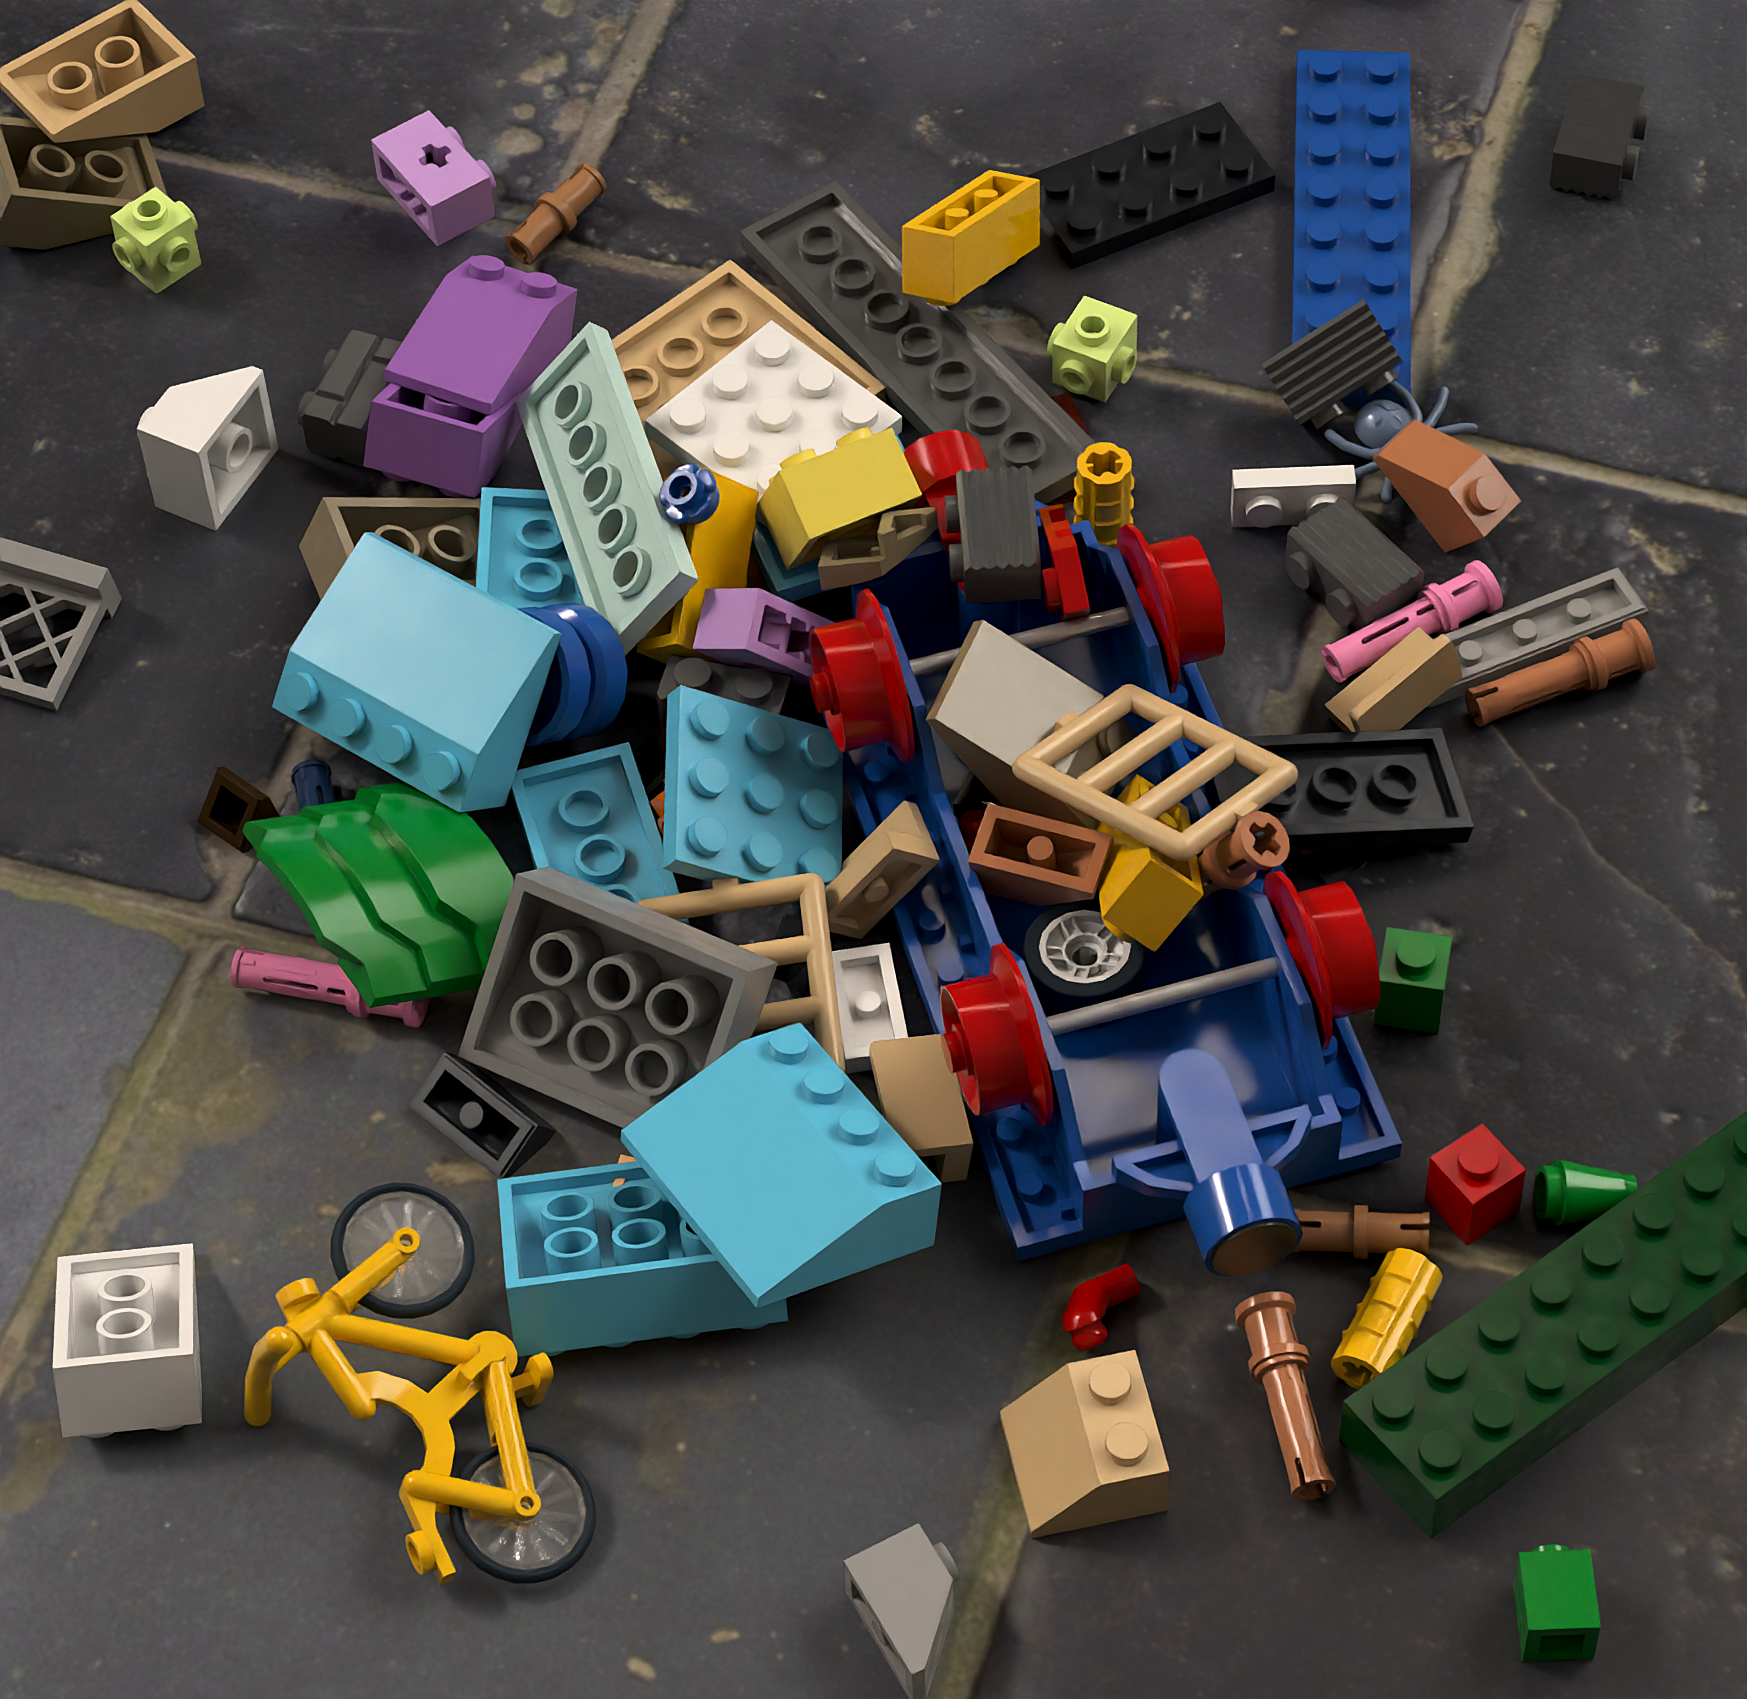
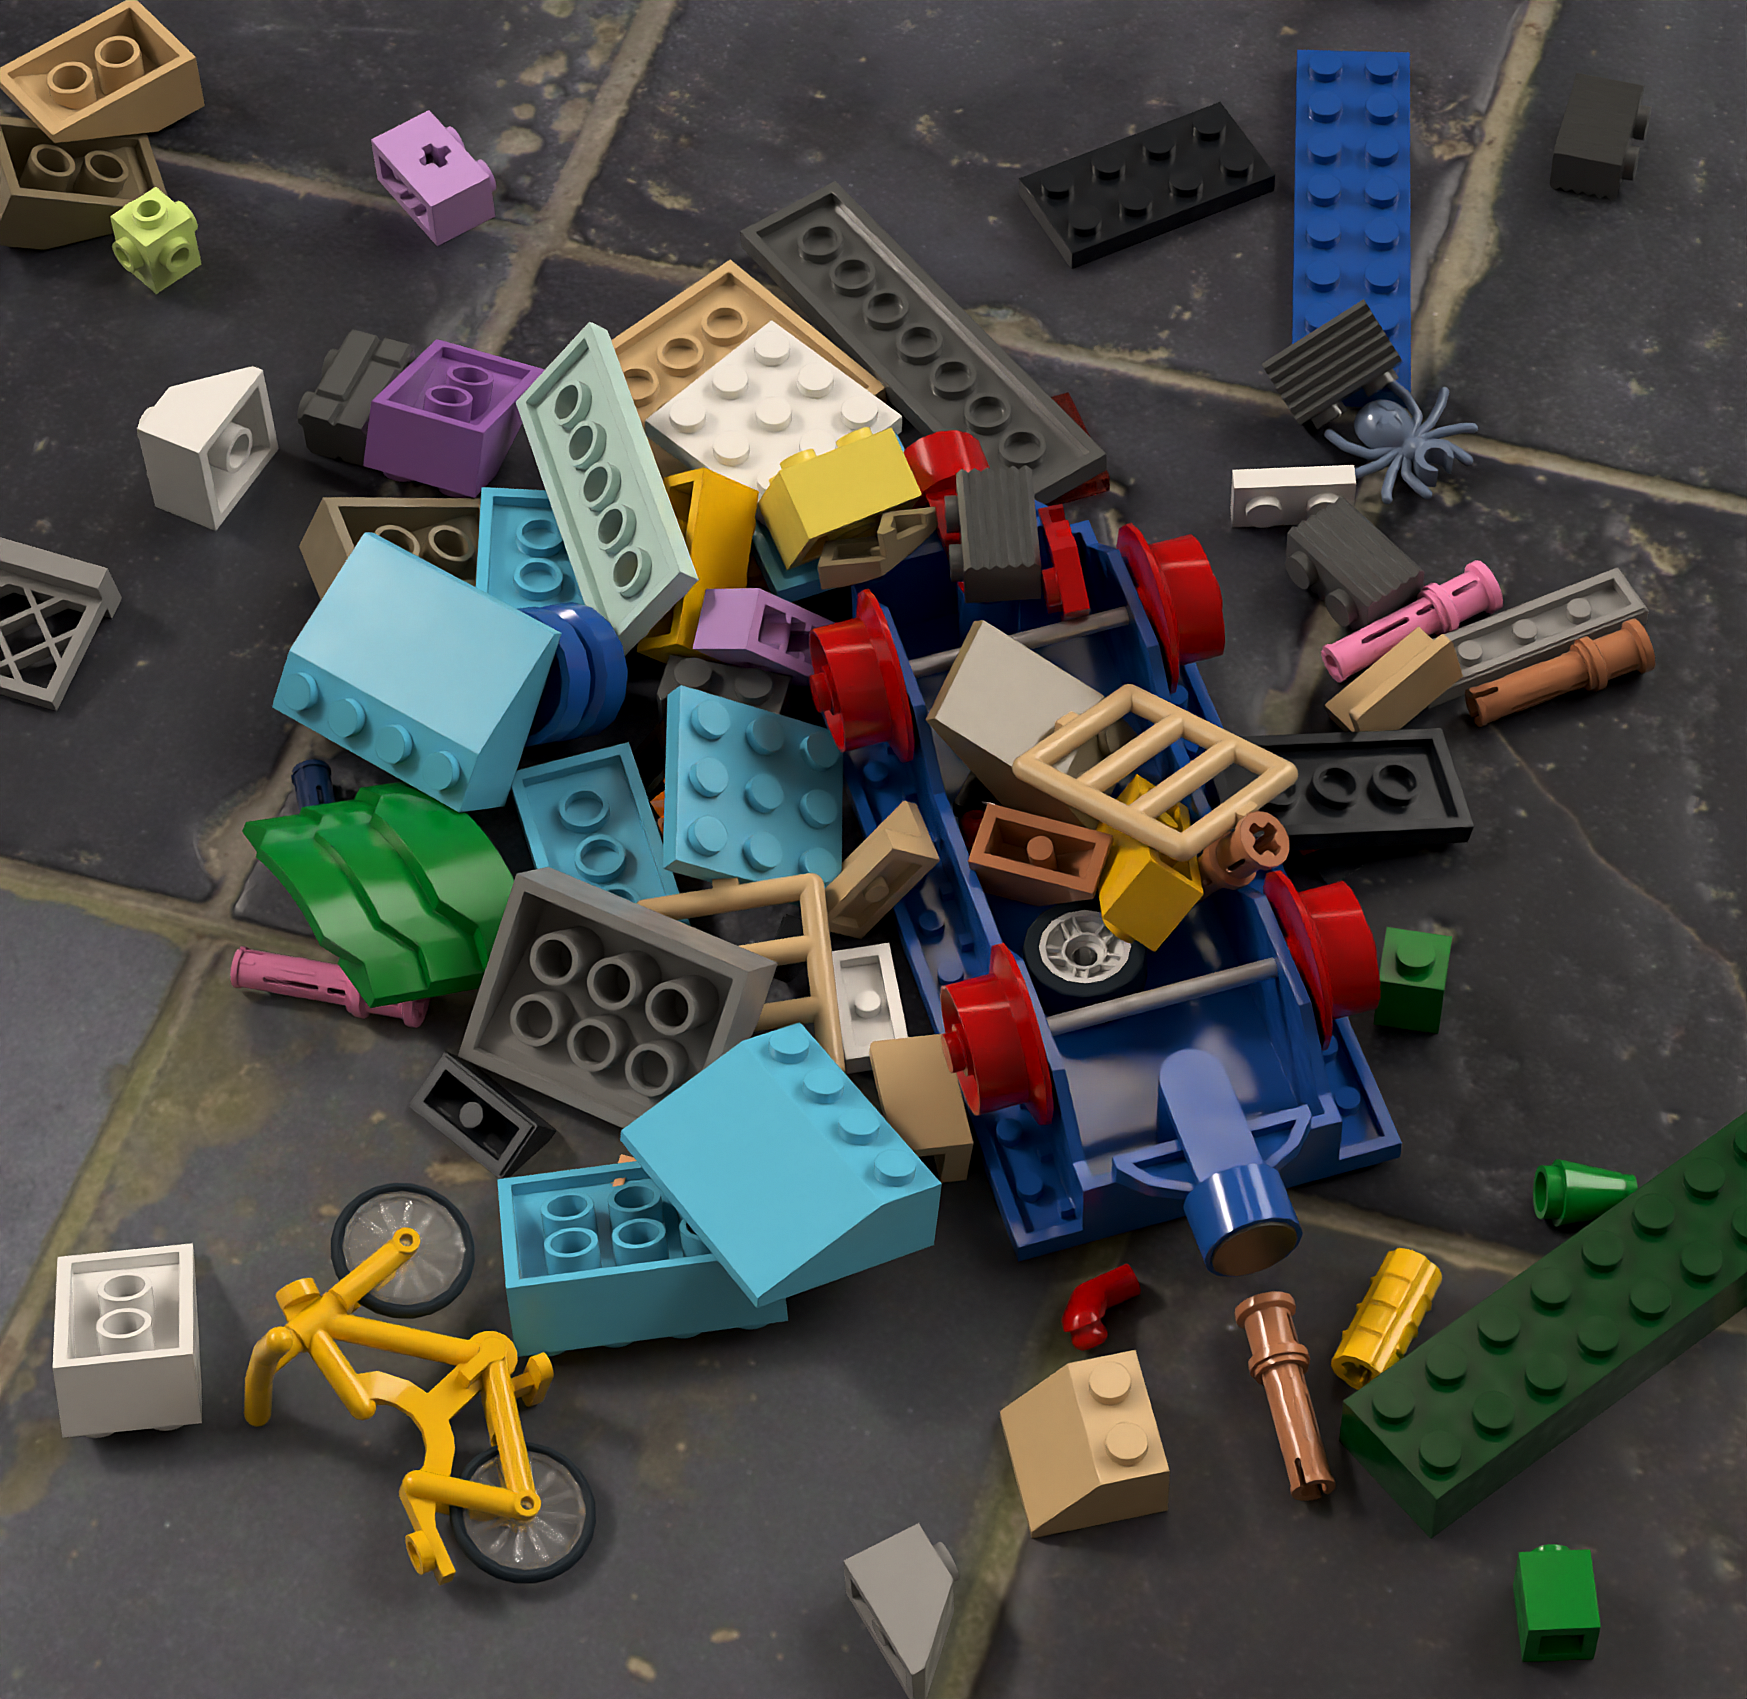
(231, 805): dark brown slope -> none
(485, 335): medium lavender slope -> none
(555, 213): medium nougat pin -> none
(700, 501): blue plate -> none
(970, 237): yellow brick -> none
(1094, 349): yellowish green brick -> none
(1104, 490): yellow axle -> none
(1363, 1231): medium nougat pin -> none
(1446, 484): nougat slope -> none
(1474, 1184): red brick -> none

